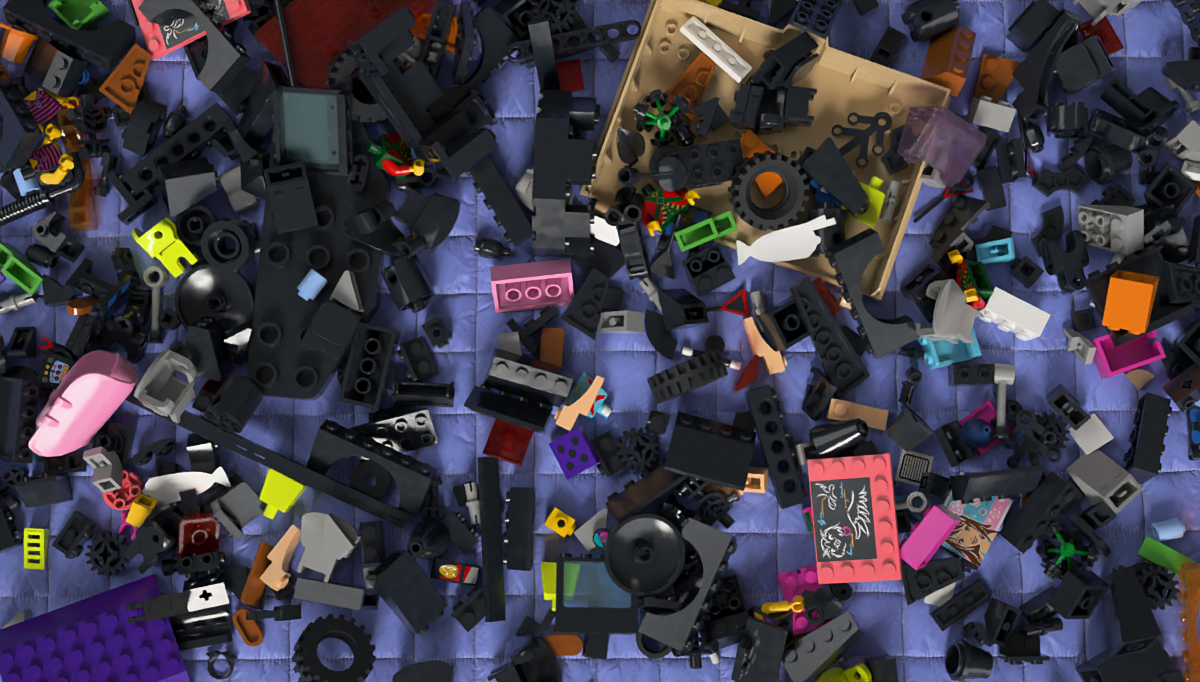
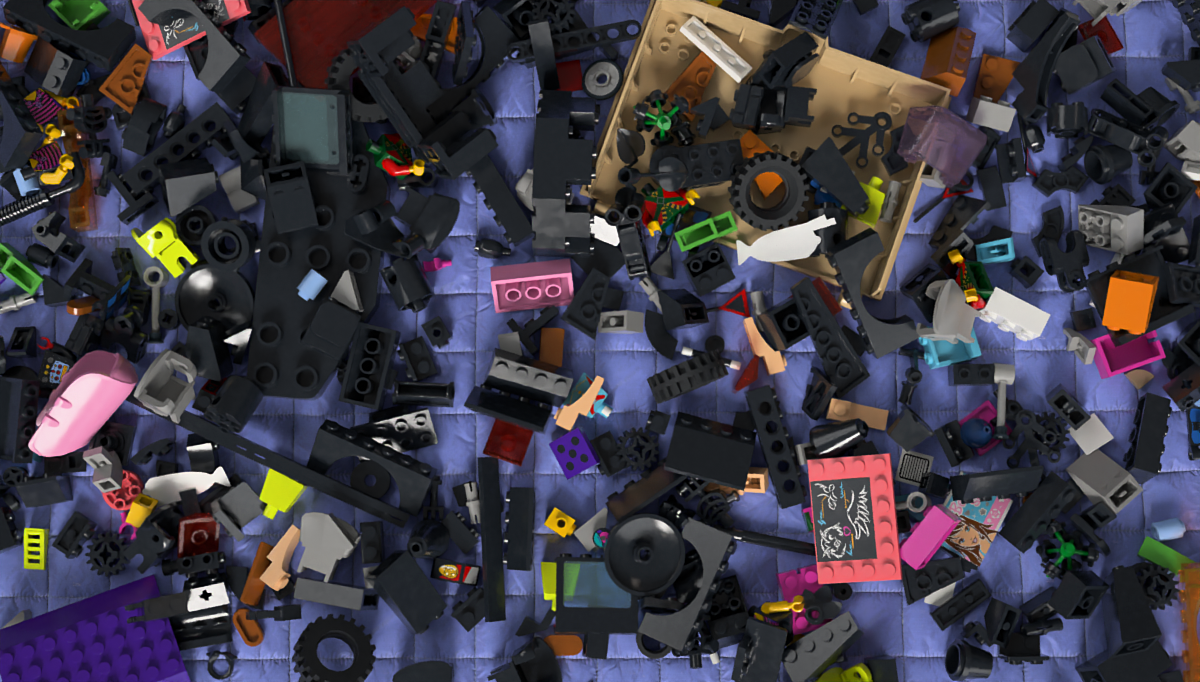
(436, 265): none -> dark pink piece
(607, 89): none -> light grey wheel
(769, 540): none -> black axle

